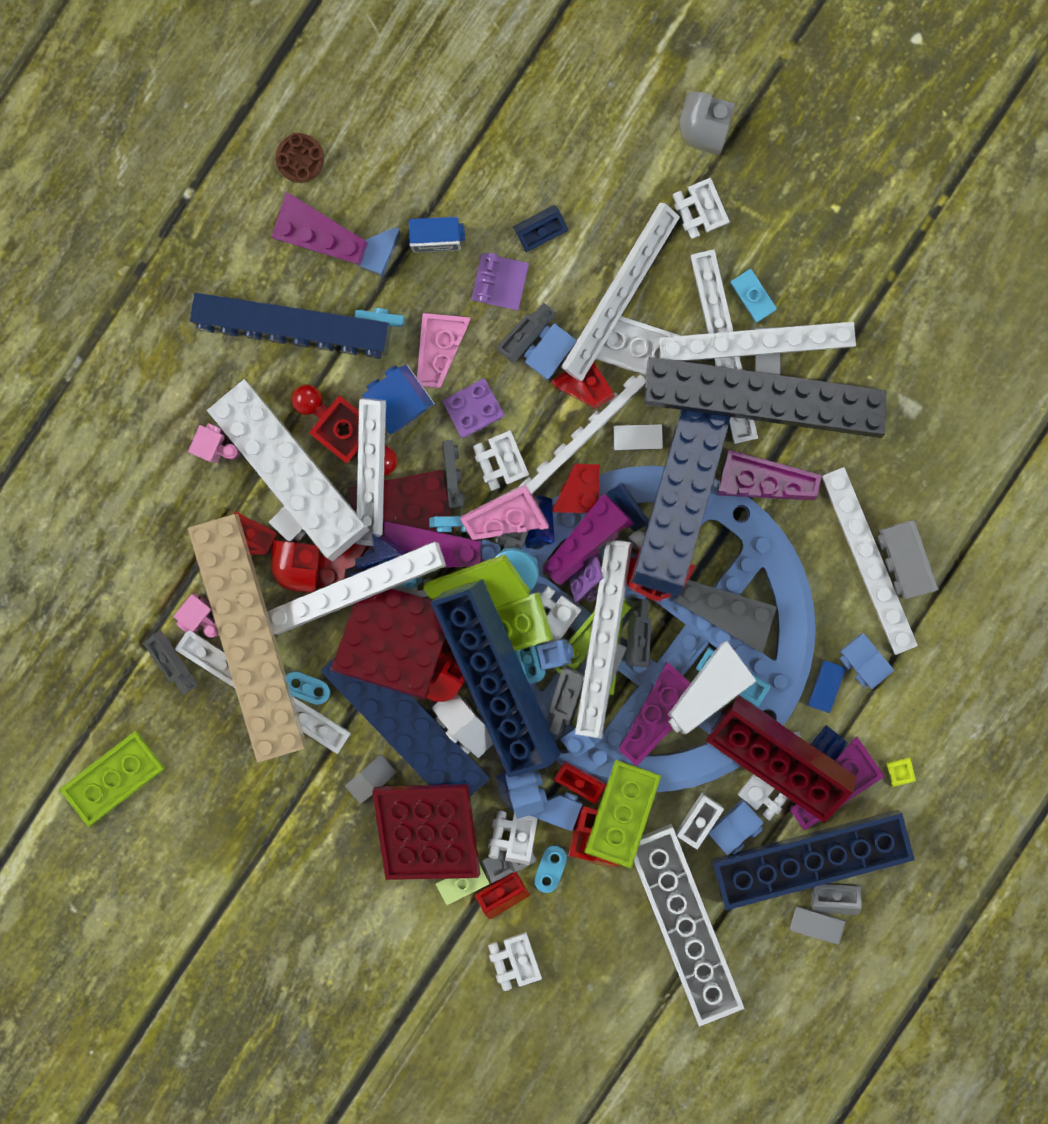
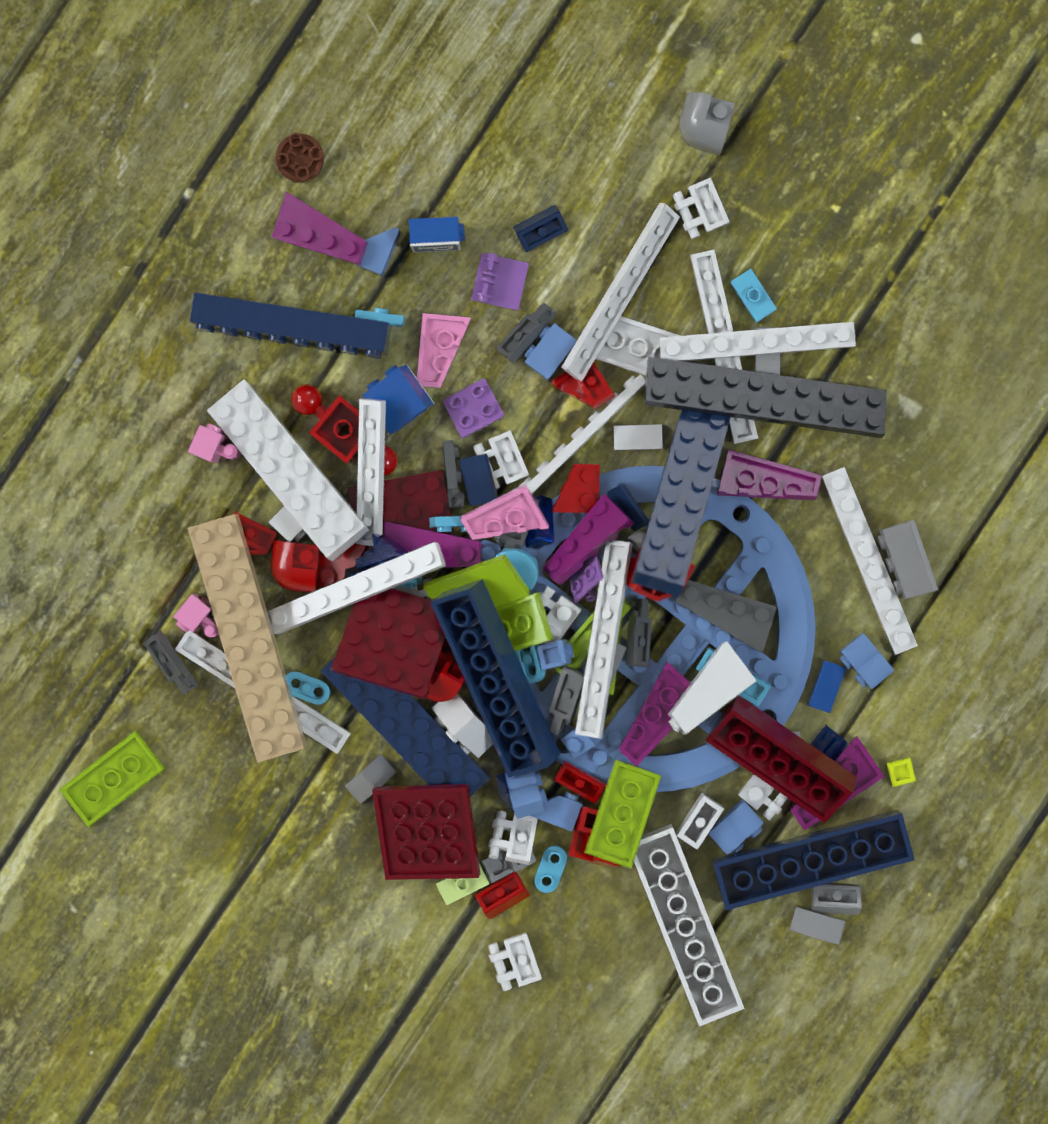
(478, 479): none -> dark blue slope

